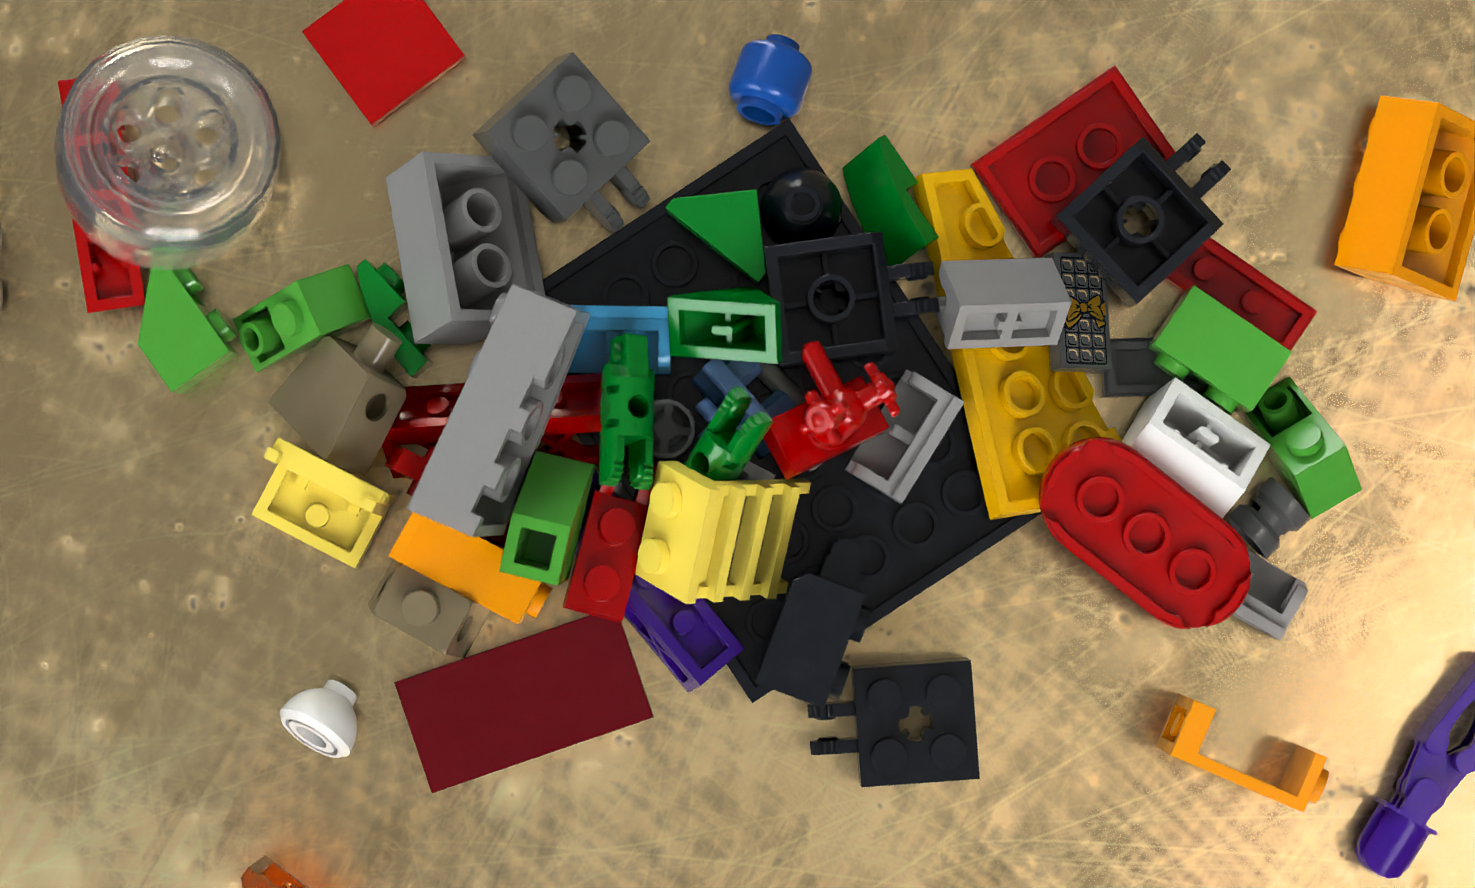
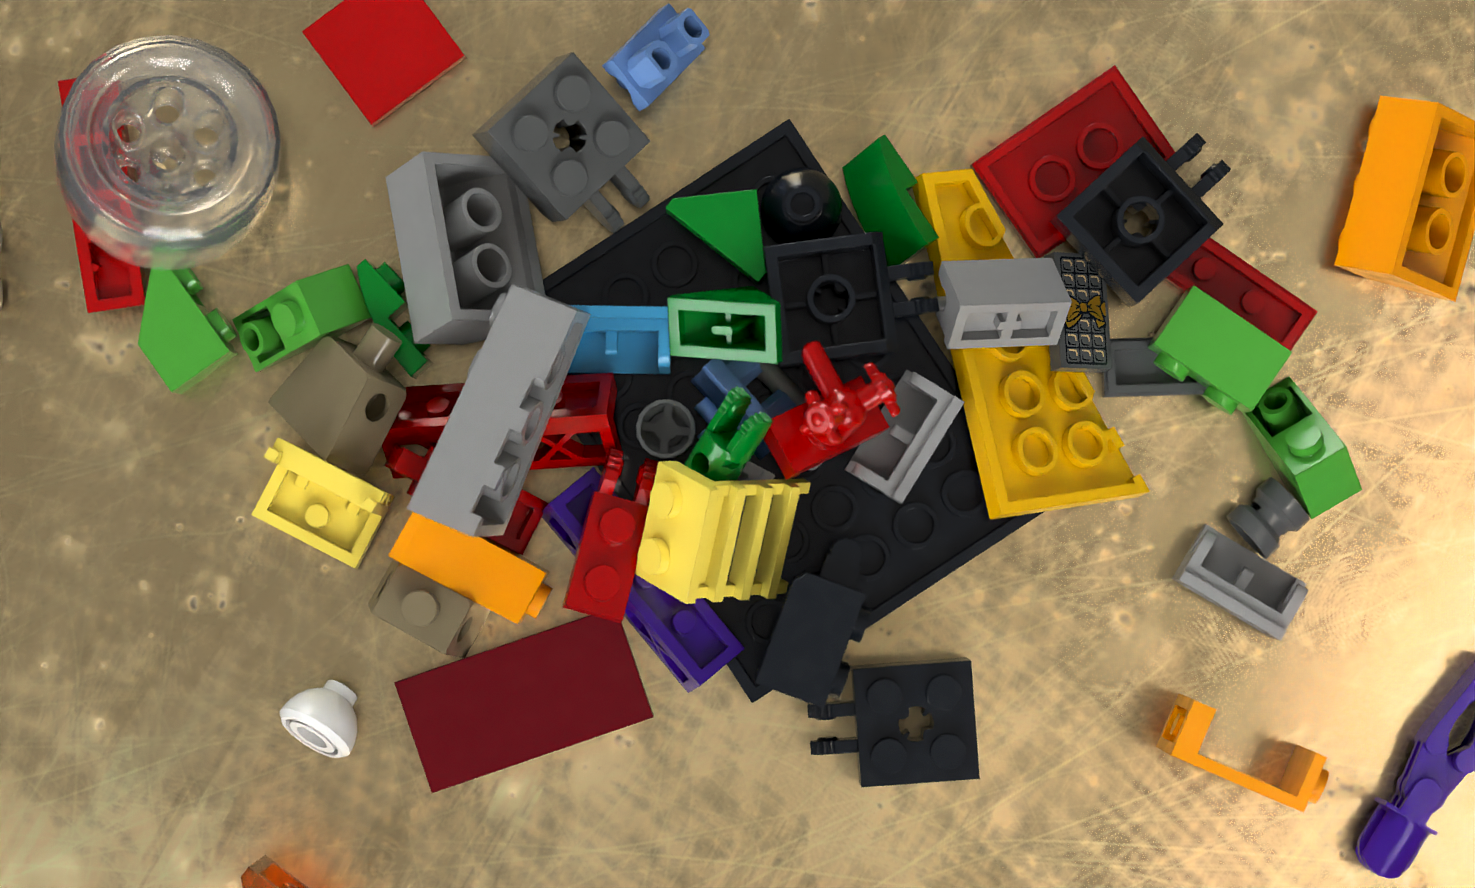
(547, 519): bright green slope -> none
(627, 413): green hinge -> none
(657, 54): none -> medium blue hips
(770, 80): blue head -> none
(1144, 533): red tile -> none
(1197, 445): white slope -> none

